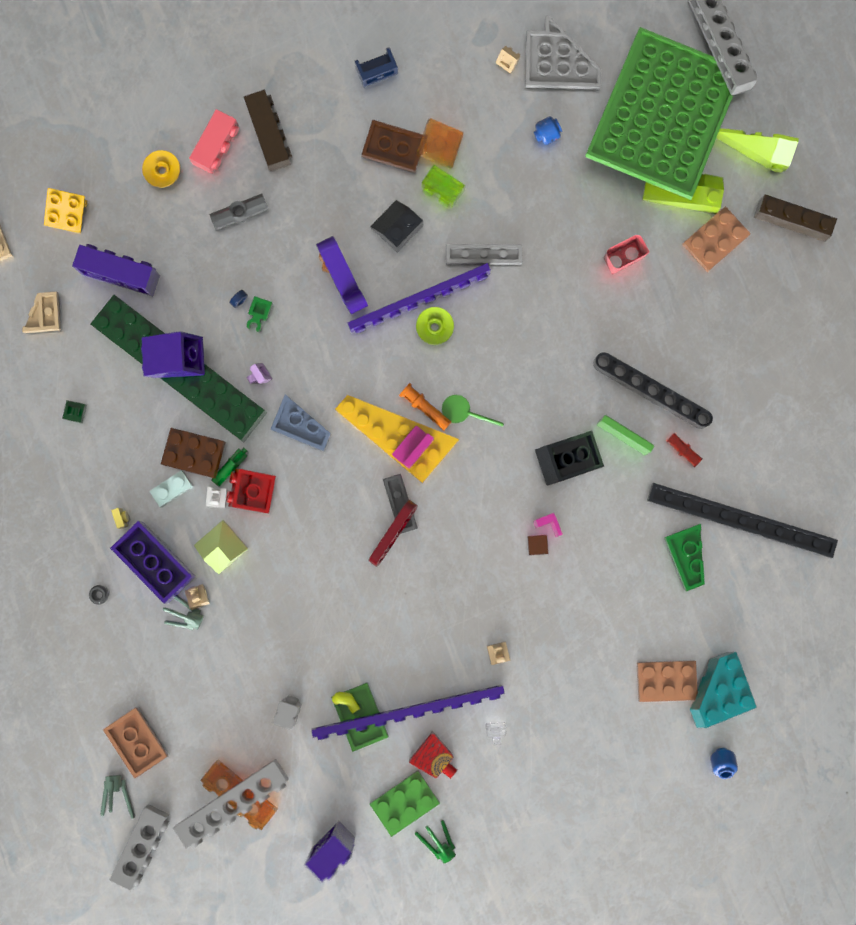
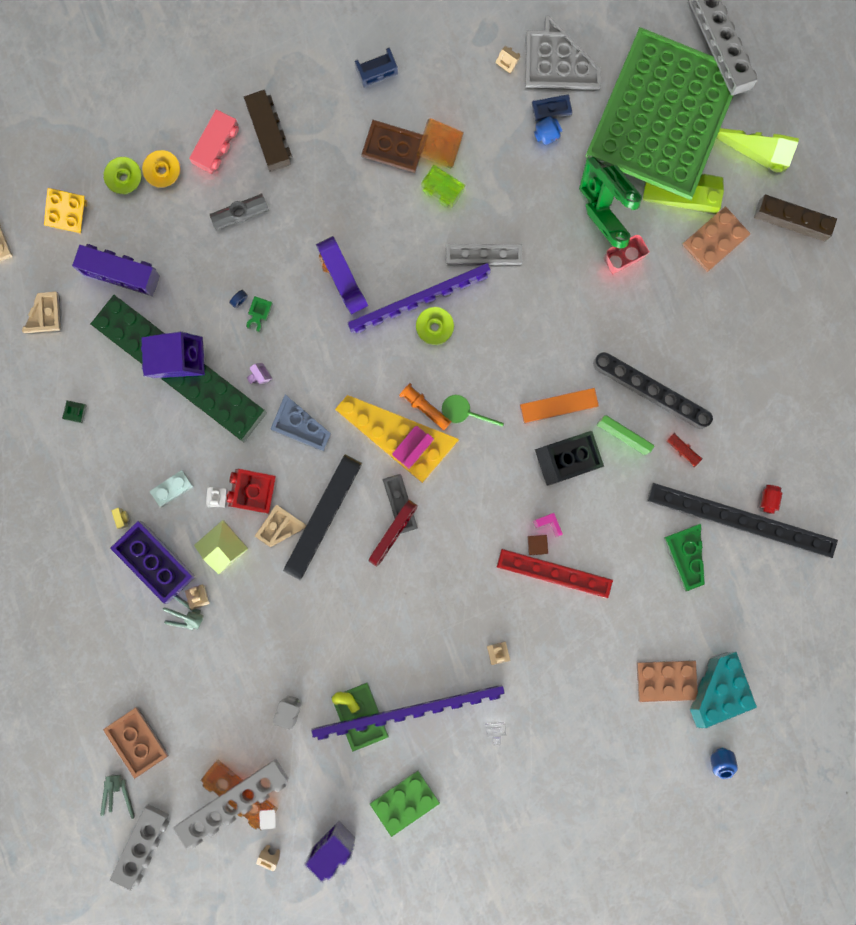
(92, 594): dark grey plate -> none
(116, 169): none -> lime dish
(193, 453): reddish brown plate -> none
(232, 463): green piece -> none
(267, 819): none -> white sticker
(267, 860): none -> tan tile
(279, 527): none -> tan wing
(322, 517): none -> black beam
(397, 225): black slope -> none
(433, 757): red torso -> none
(443, 851): green plant -> none
(553, 107): none -> dark blue plate
(554, 573): none -> red tile
(559, 405): none -> orange tile
(600, 188): none -> green plate
(771, 499): none -> red brick

